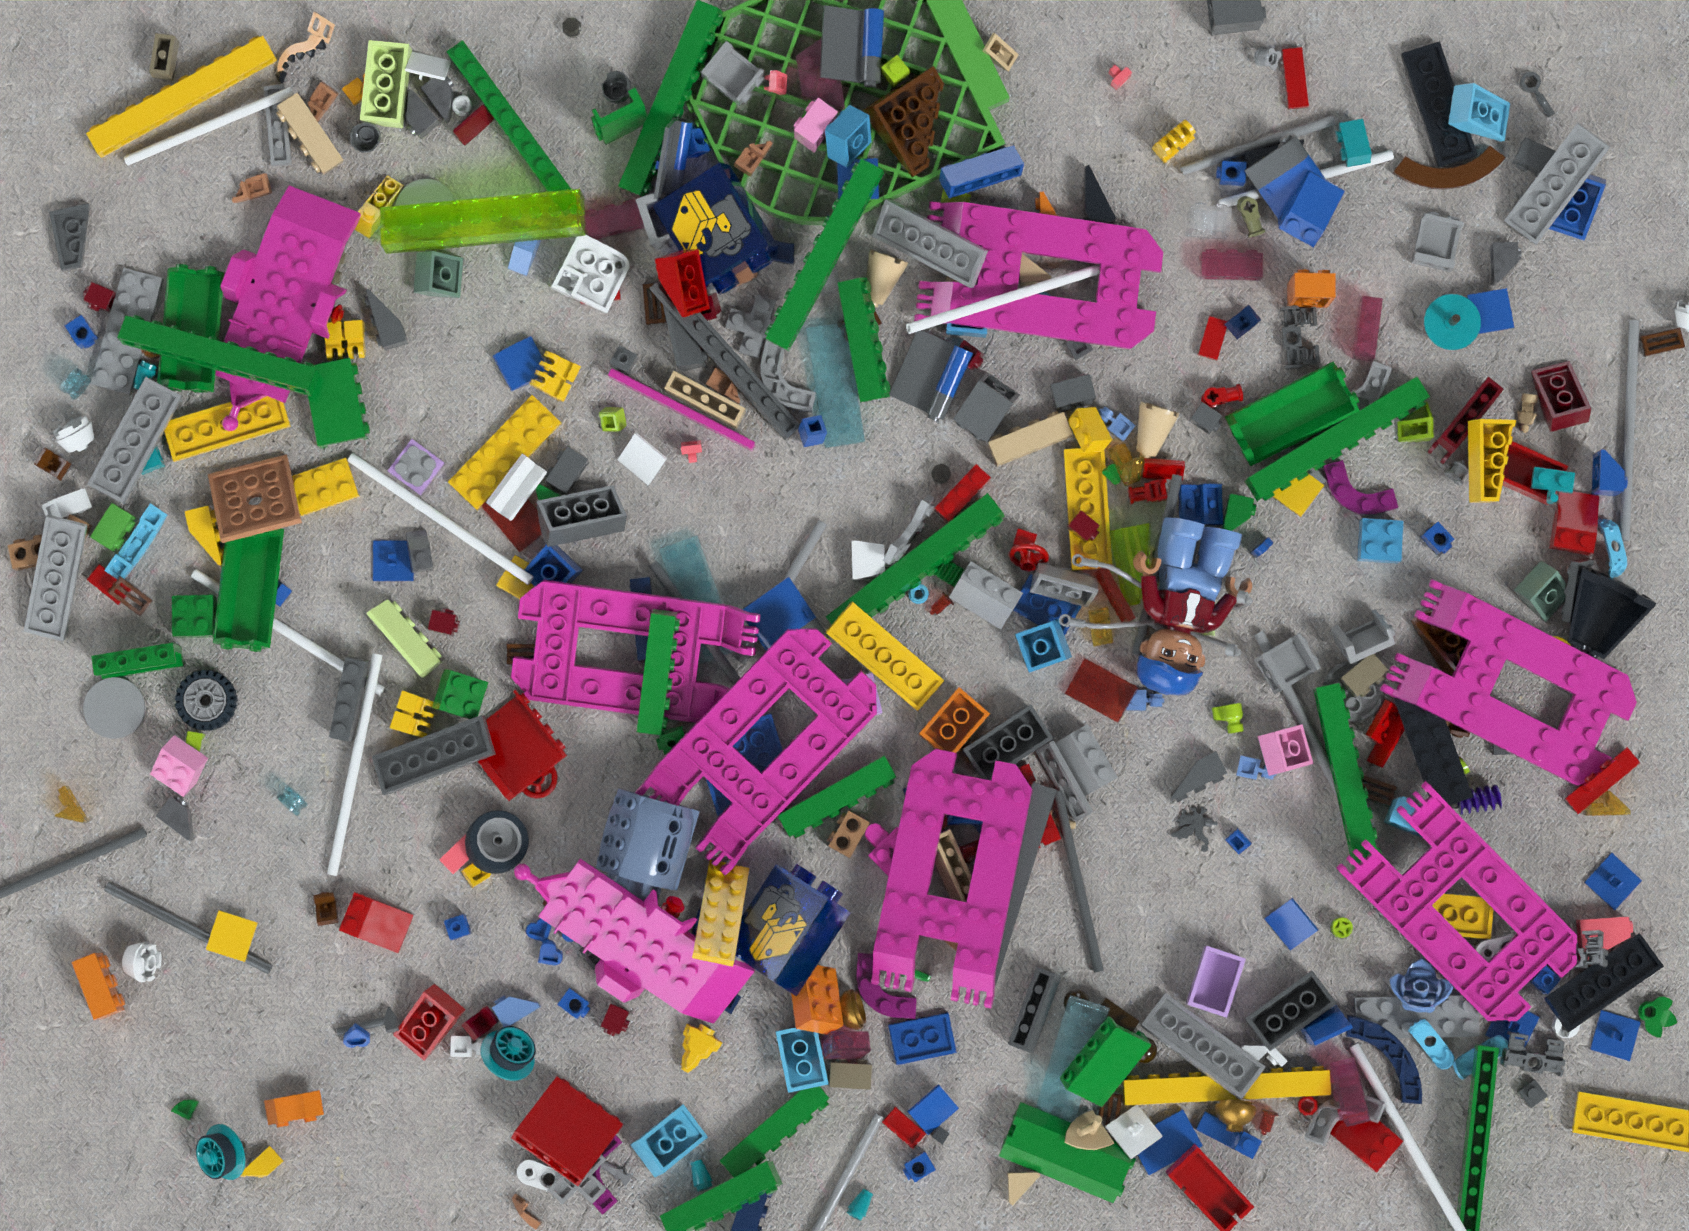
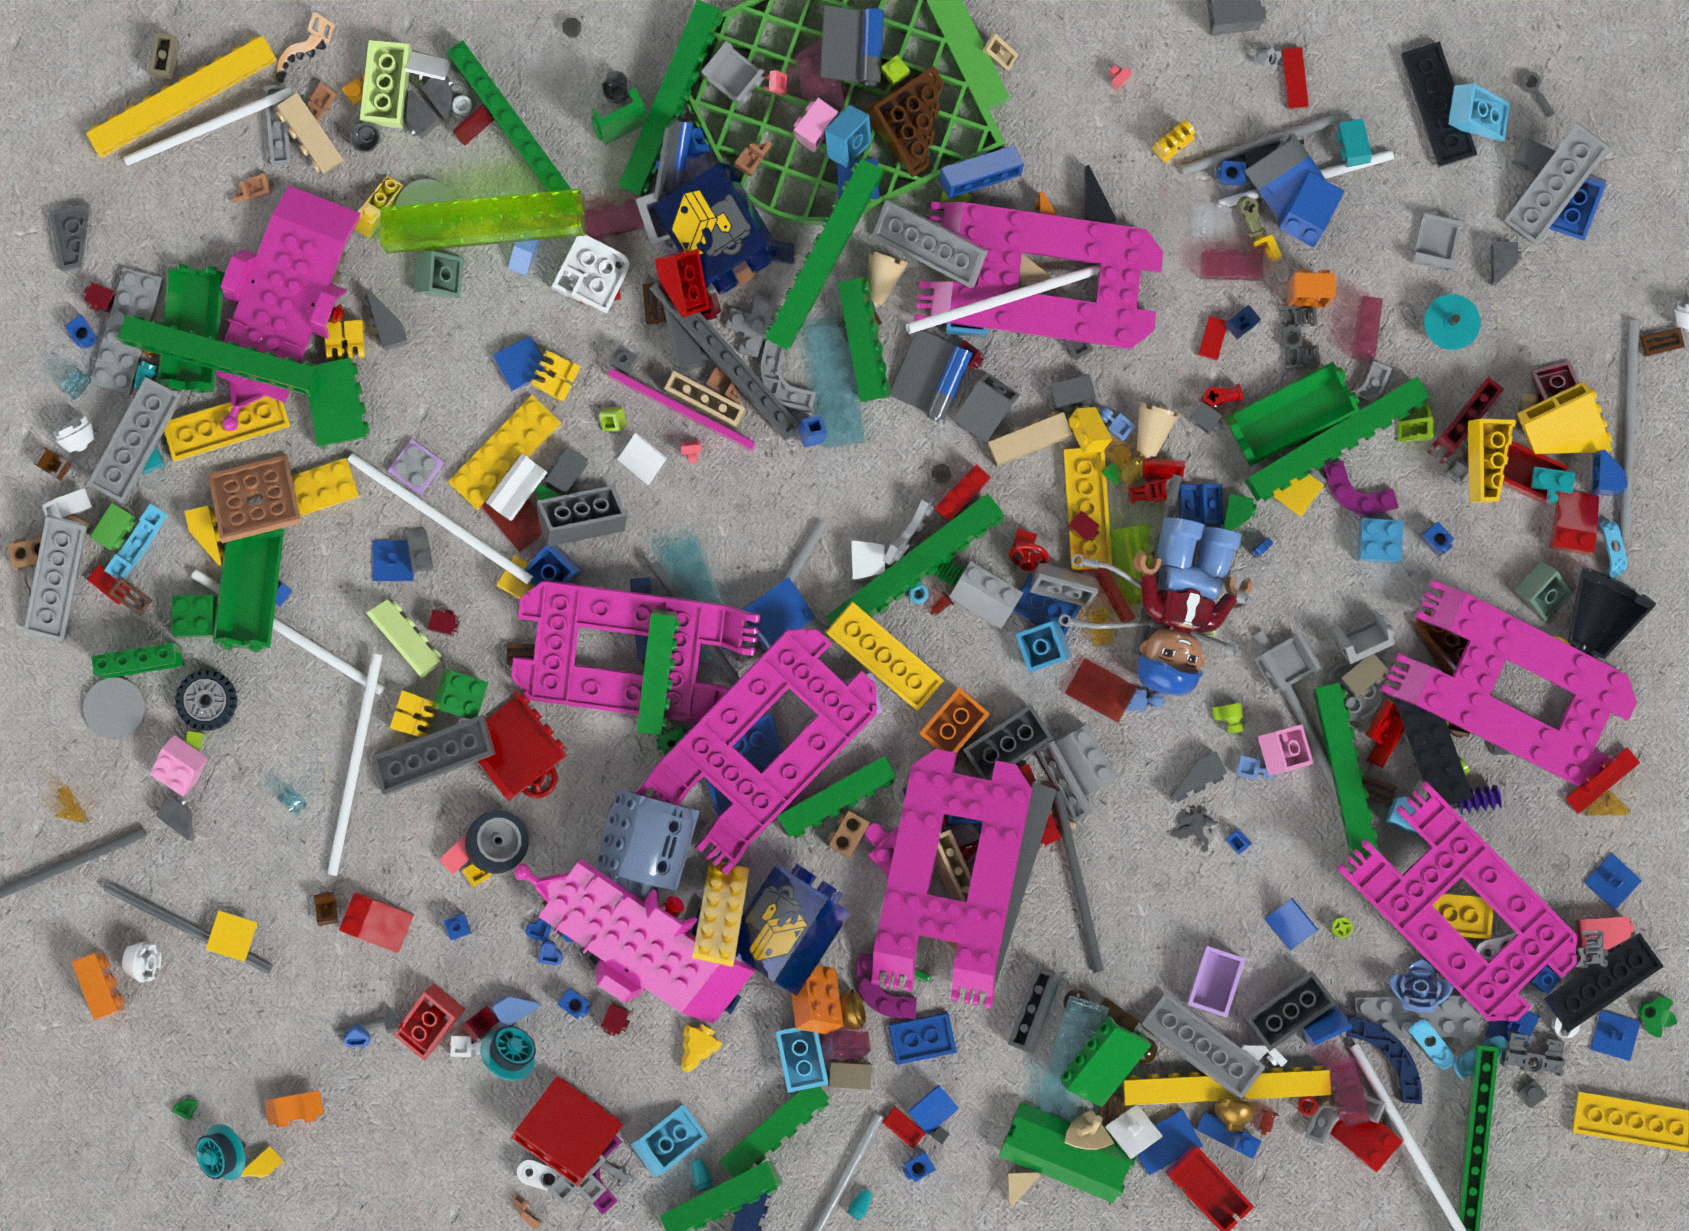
(349, 698): dark grey brick -> none
(1271, 249): none -> yellow bracket
(1449, 177): reddish brown tile -> none
(1493, 310): blue piece -> none
(1566, 423): none -> yellow slope
(1574, 571): dark grey wing -> none

